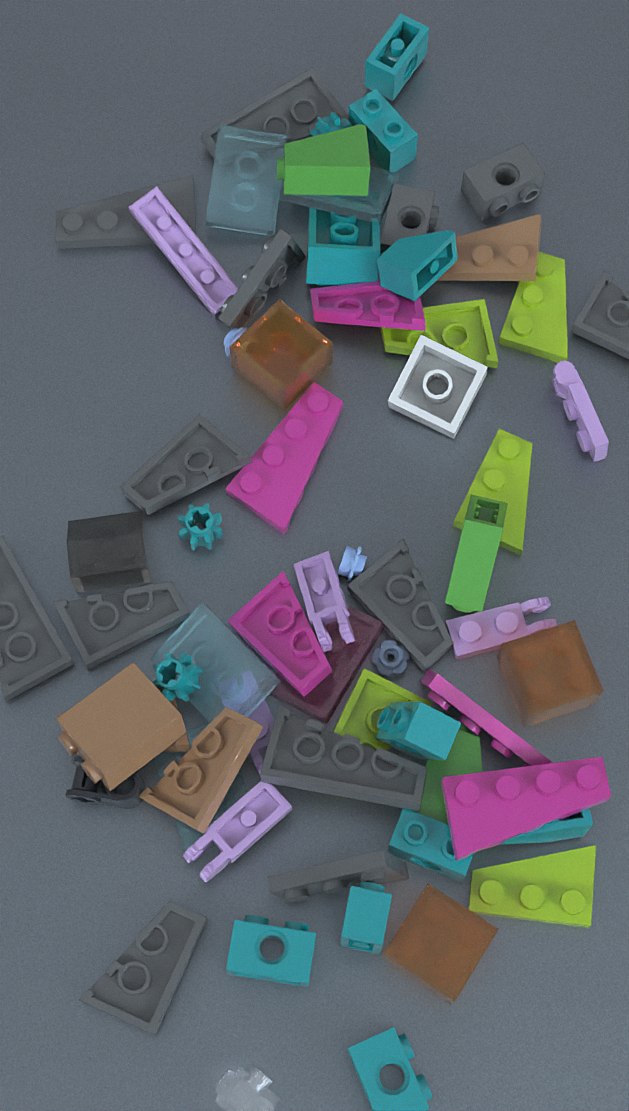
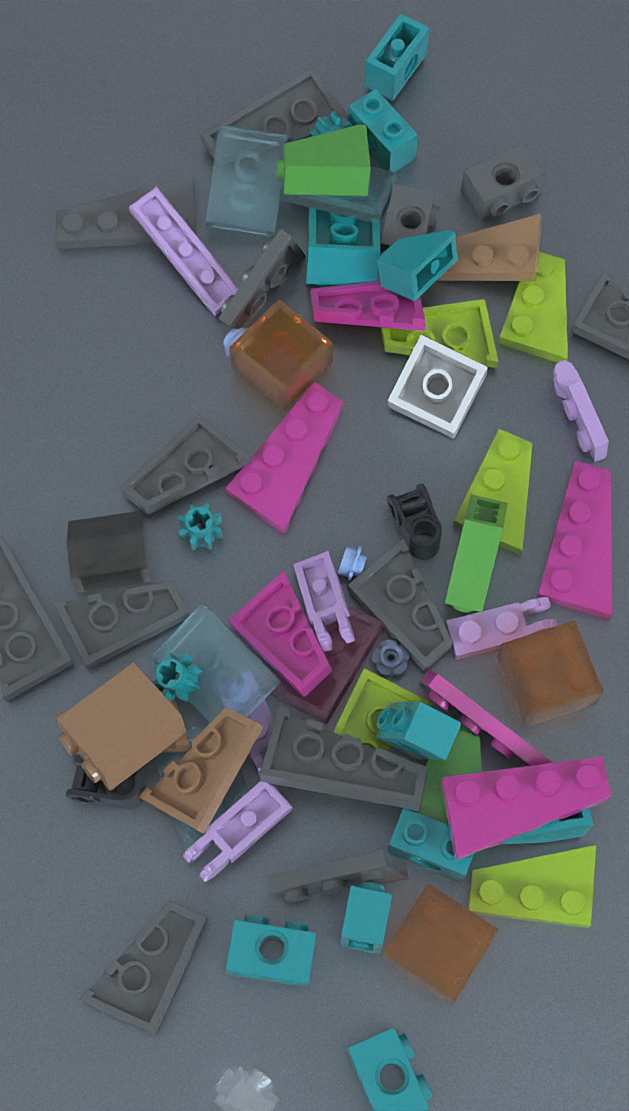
(414, 515): none -> black piece
(581, 549): none -> dark pink wing

